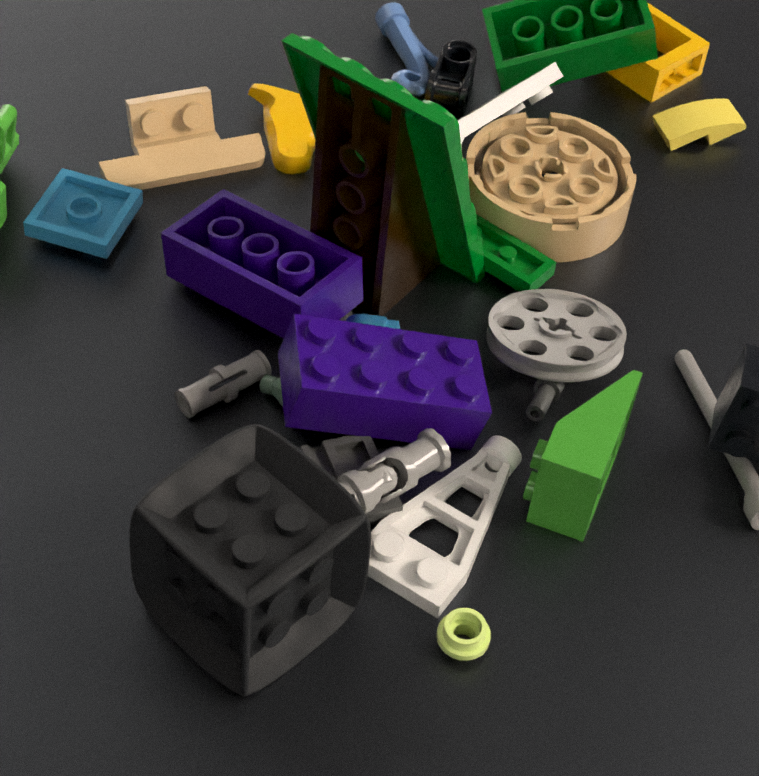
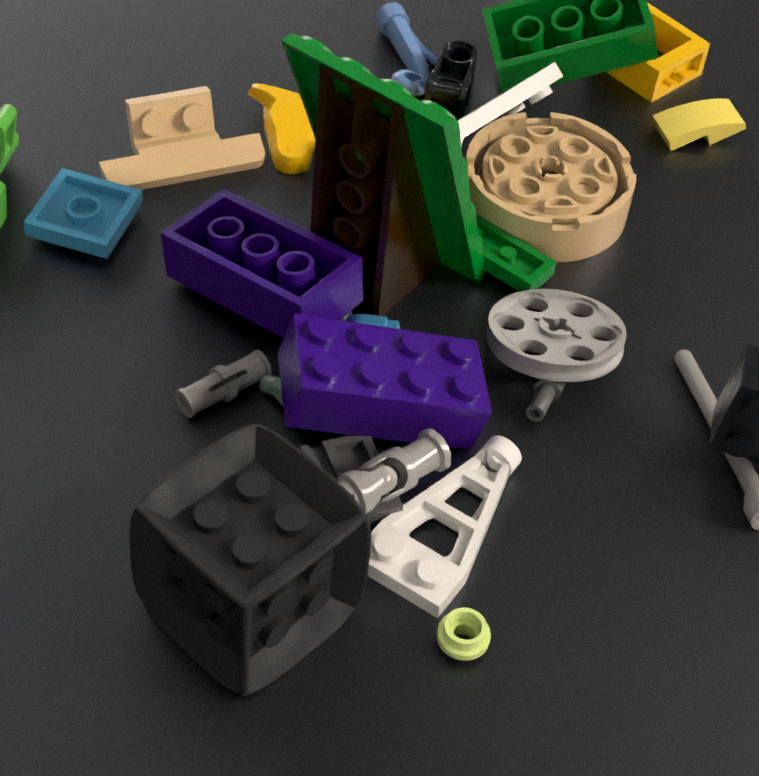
(579, 460): bright green slope -> none

